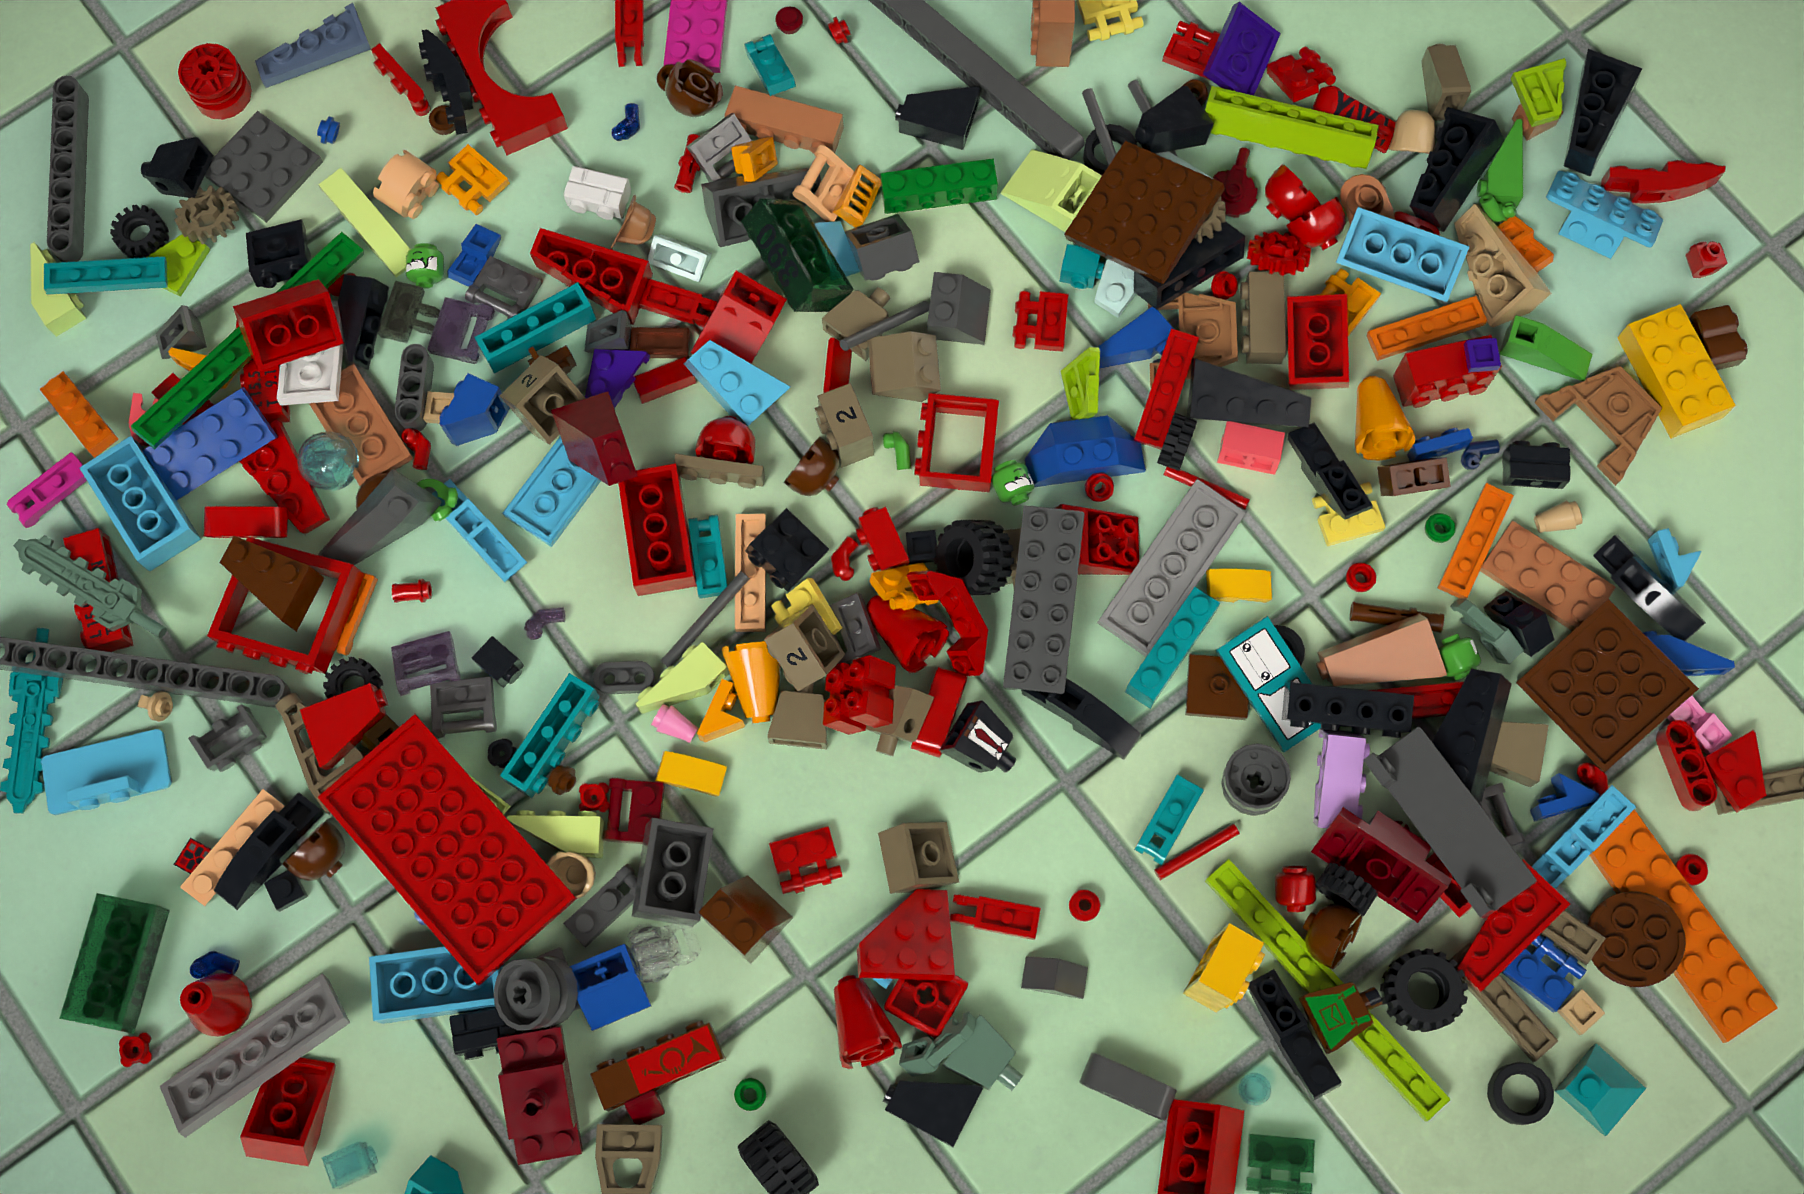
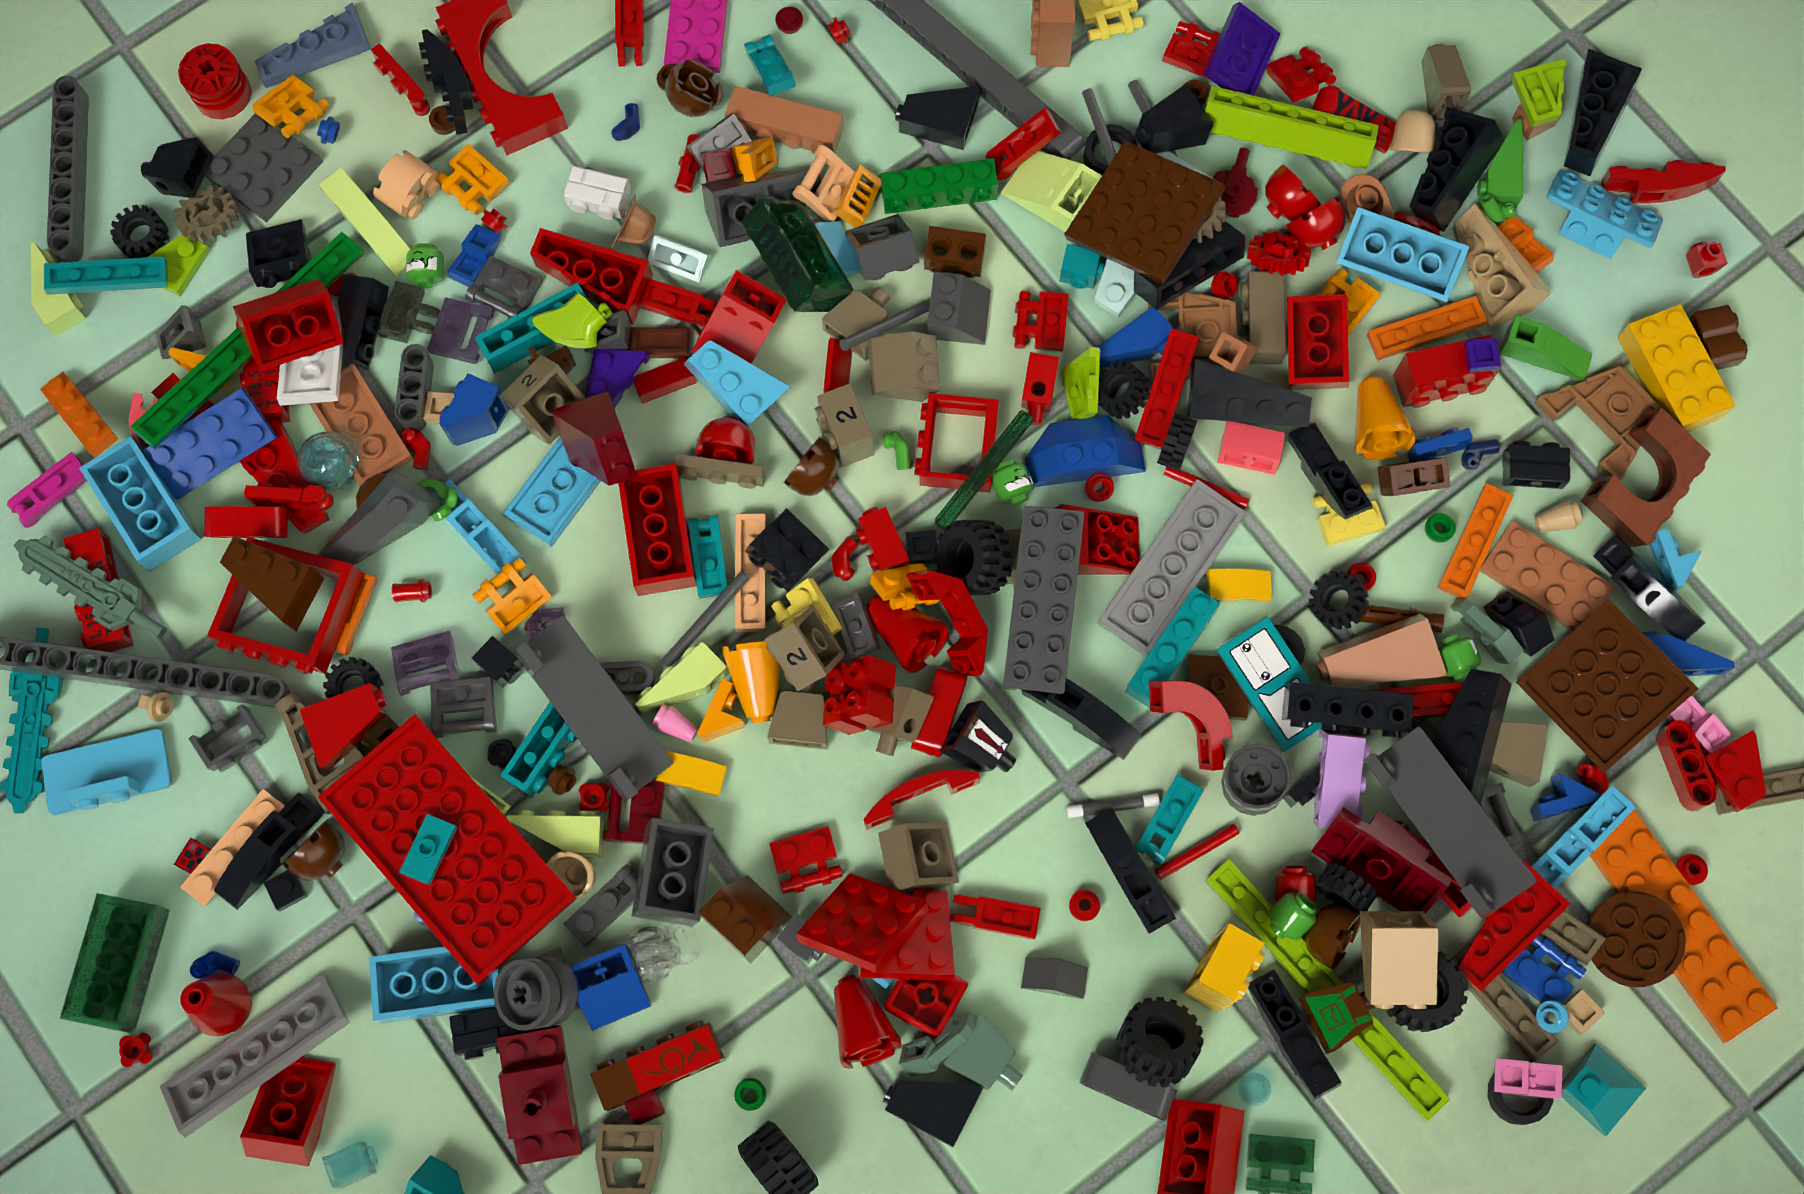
(286, 99): none -> light orange plate
(291, 497): none -> red hinge
(428, 849): none -> teal plate
(494, 220): none -> red plate
(516, 603): none -> light orange plate
(574, 322): none -> lime arm
(593, 707): none -> dark grey bracket
(718, 164): none -> dark red tile
(789, 939): none -> dark grey brick
(862, 922): none -> red plate
(955, 779): none -> red slope
(956, 244): none -> reddish brown brick
(984, 469): none -> clear green axle
(1023, 143): none -> red plate
(1039, 377): none -> red torso
(1117, 805): none -> dark grey bar
(1130, 870): none -> black slope
(1131, 398): none -> black tyre
(1173, 1025): none -> black tyre
(1202, 710): none -> arch
(1233, 352): none -> nougat brick
(1292, 916): none -> bright green head
(1302, 793): none -> black plate
(1349, 611): none -> black tyre
(1399, 958): none -> tan slope
(1528, 1079): none -> bright pink slope
(1560, 1012): none -> medium azure plate
(1678, 463): none -> copper arch

